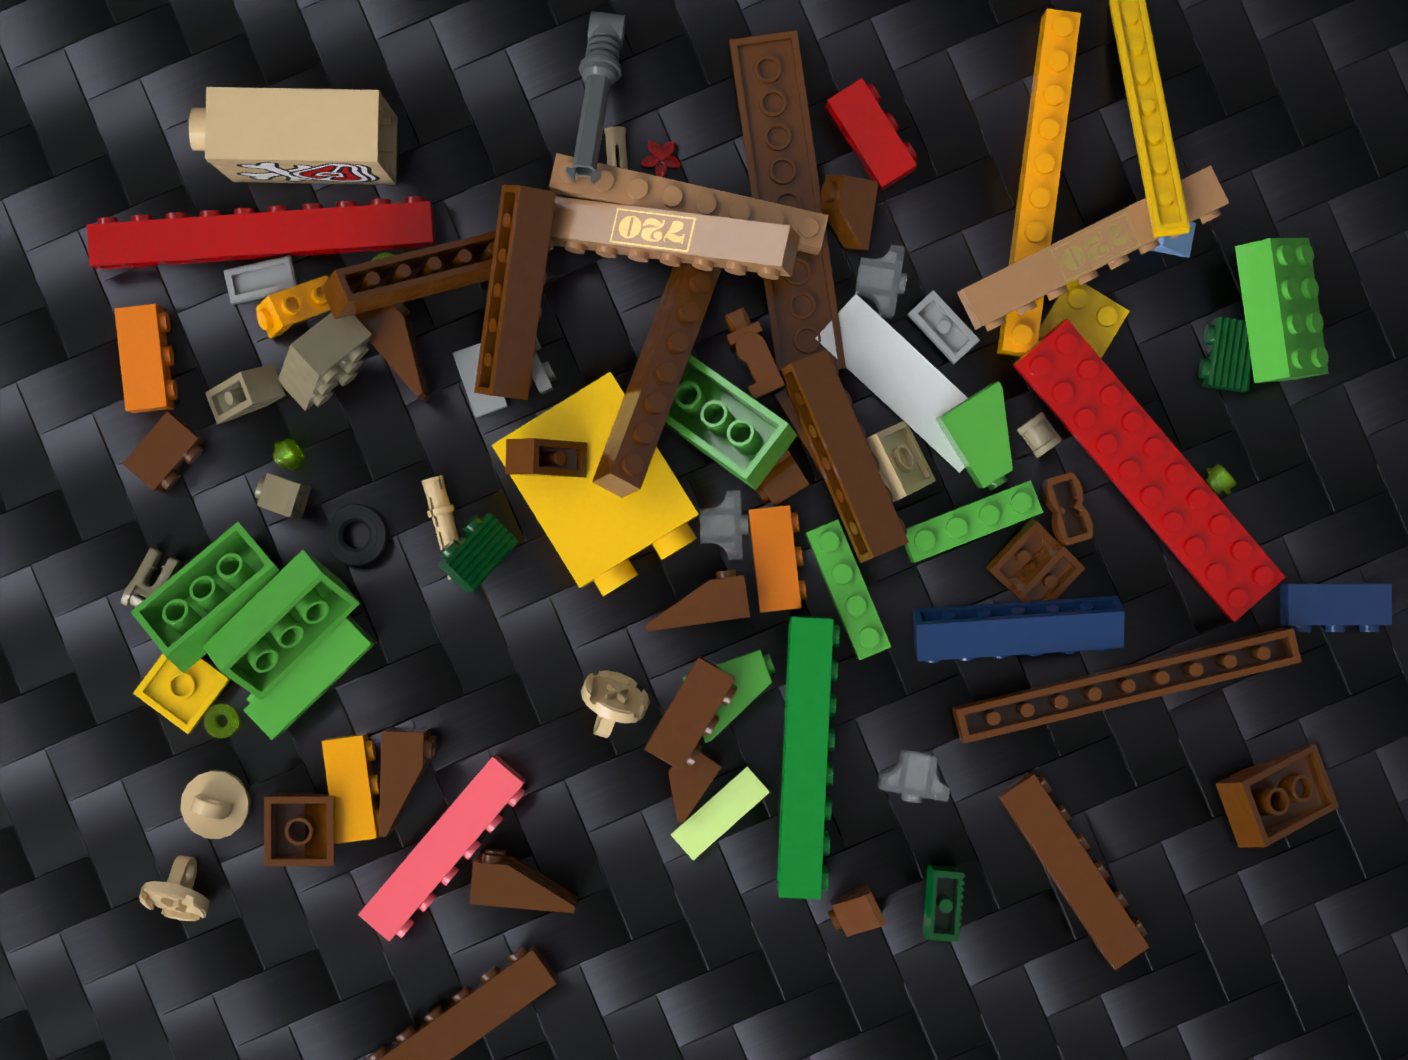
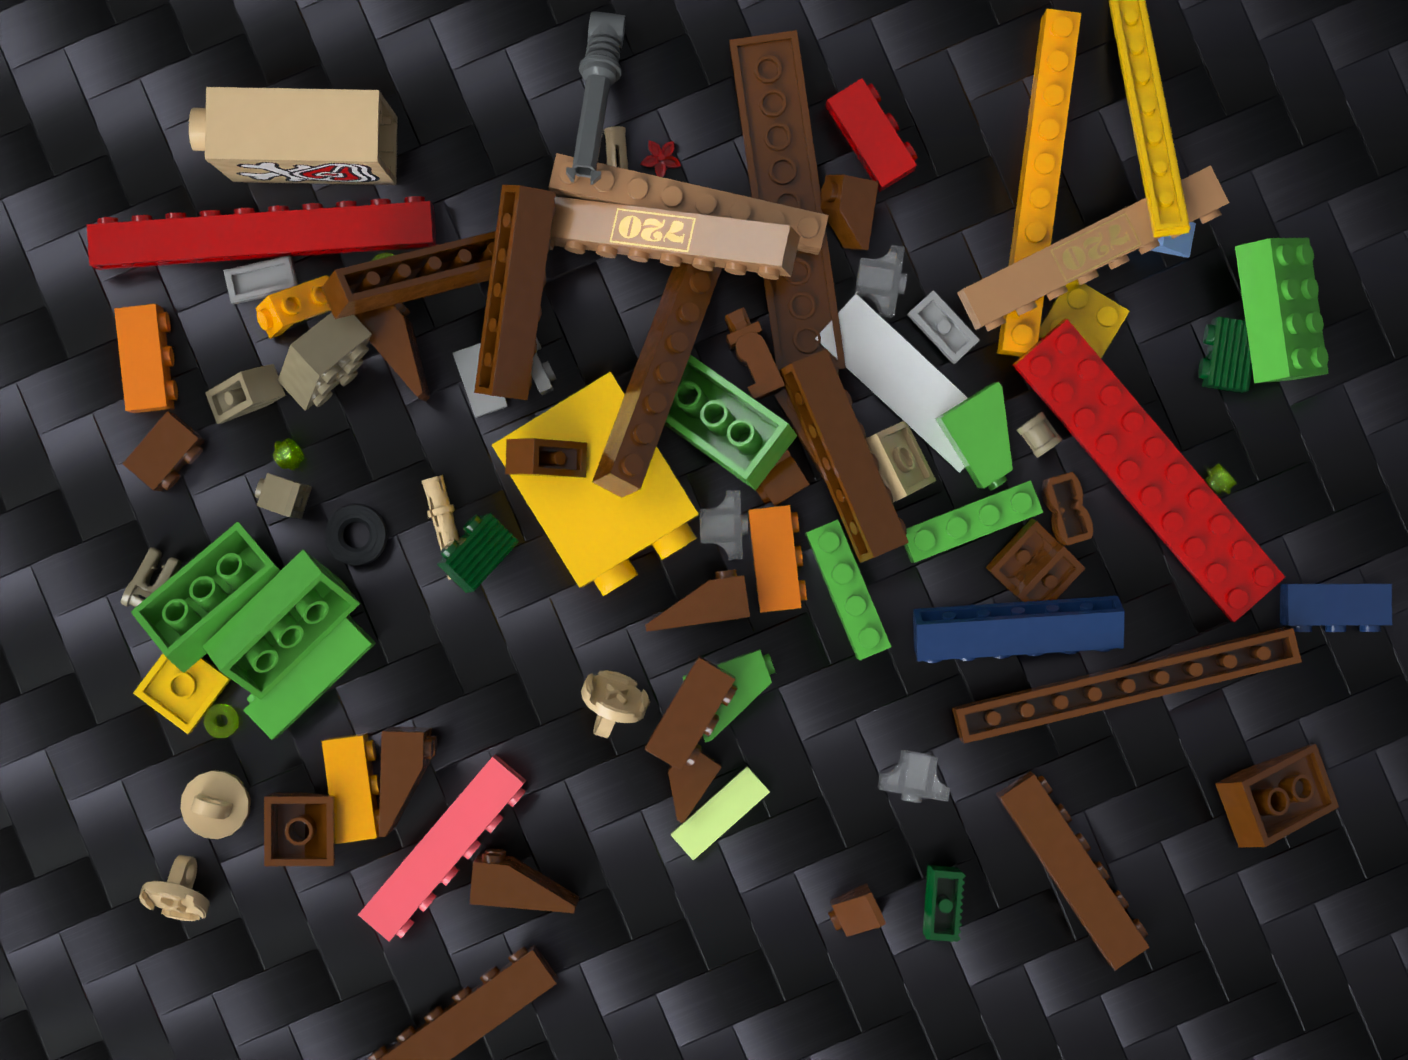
(805, 757): green brick -> none

